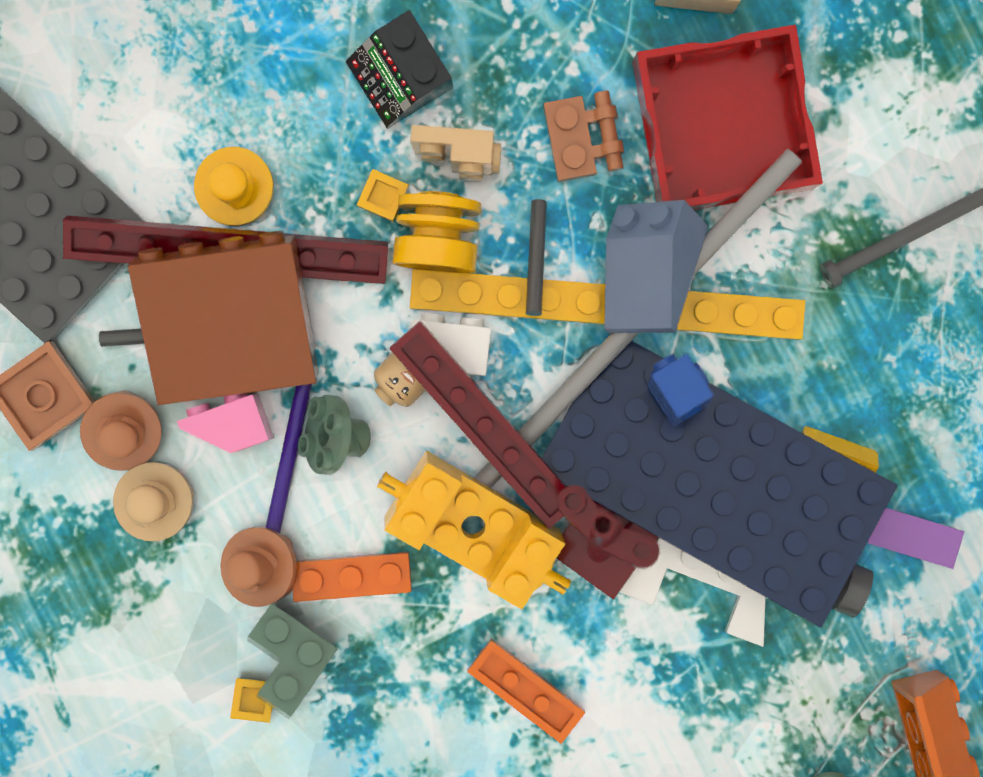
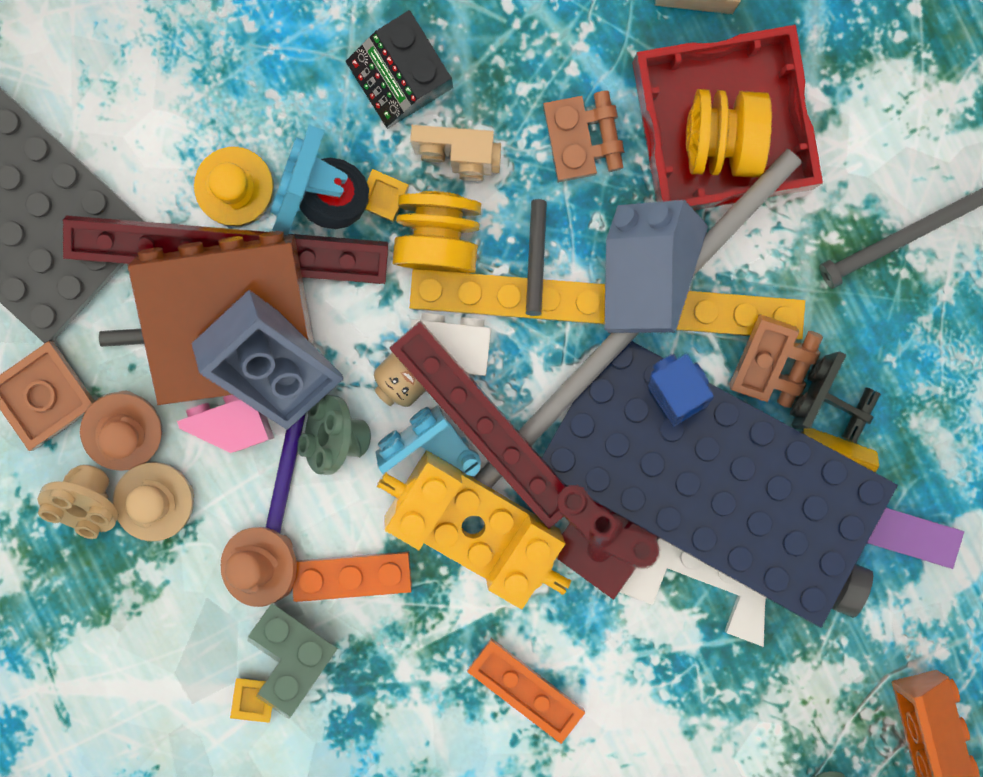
(79, 502): none -> tan plate
(264, 361): none -> sand blue slope
(324, 189): none -> plate
(432, 433): none -> medium azure plate
(729, 133): none -> yellow wheel
(765, 357): none -> nougat plate
(808, 405): none -> pearl dark grey plate

